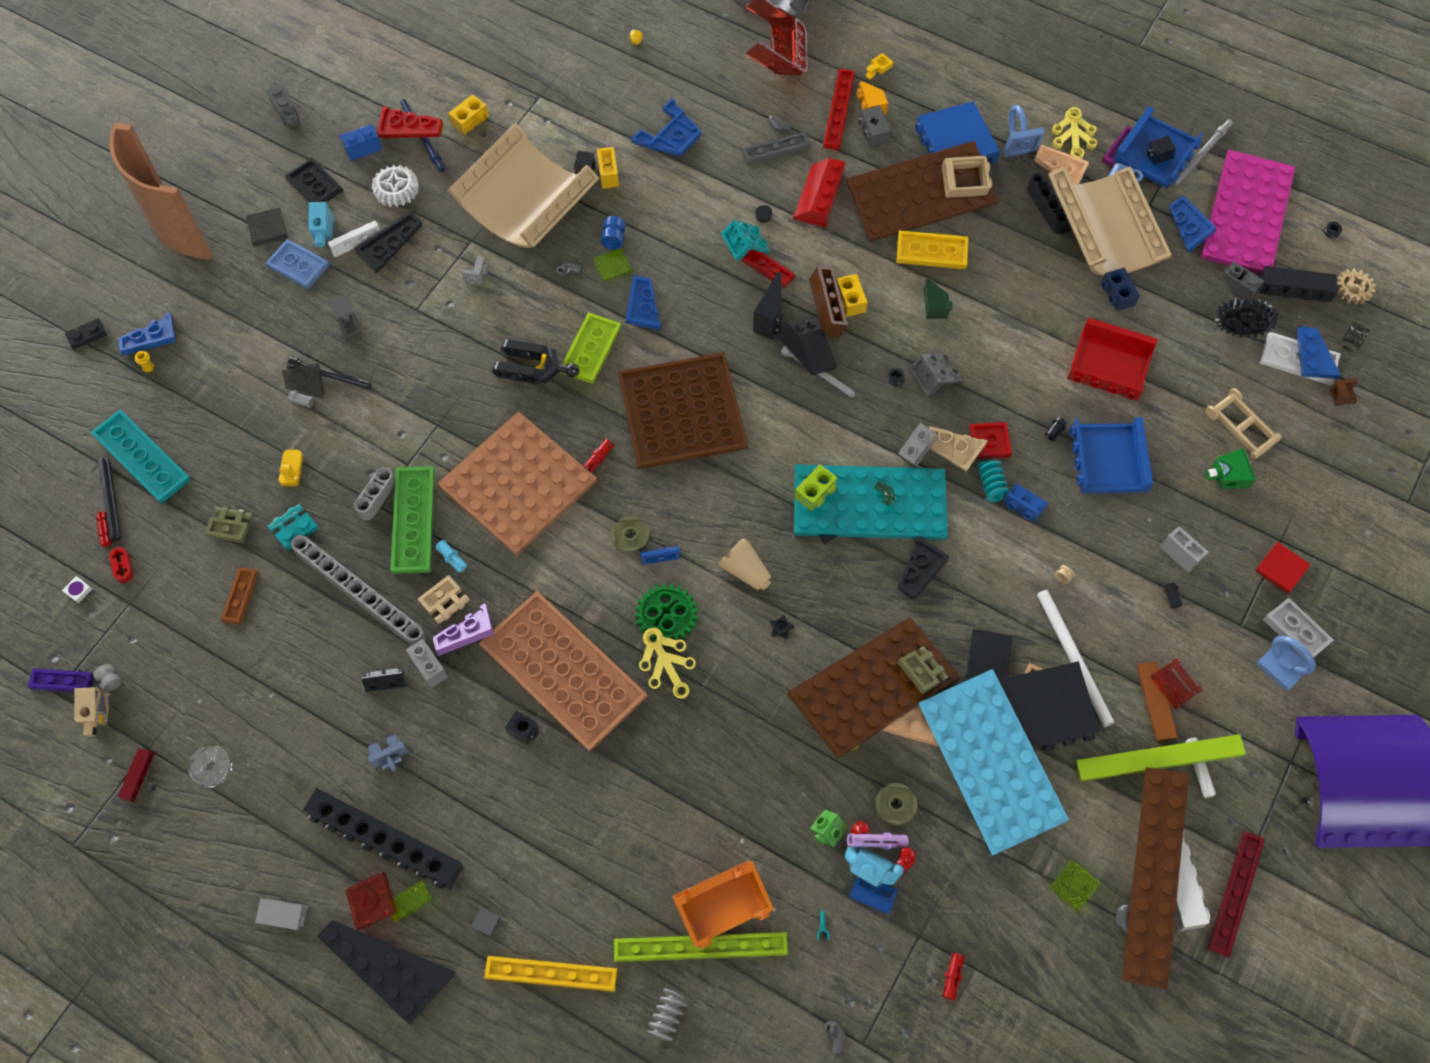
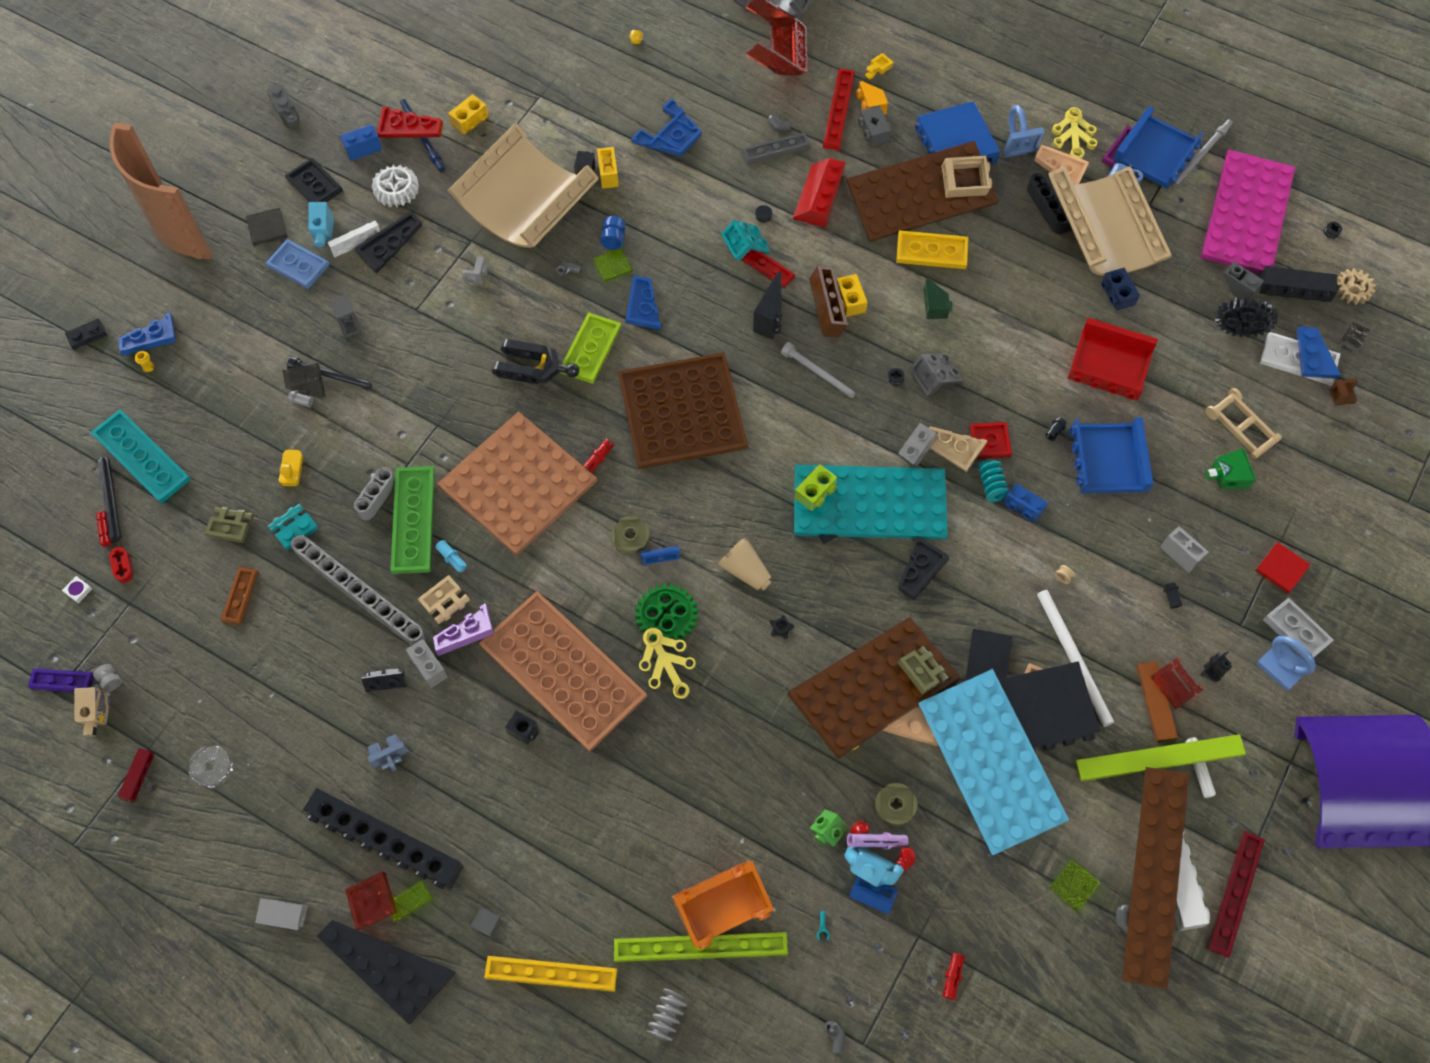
(809, 345): black slope -> none
(887, 491): clear green arm -> none
(1161, 150): black brick -> none
(1191, 223): blue wing -> none
(1217, 666): none -> black hinge

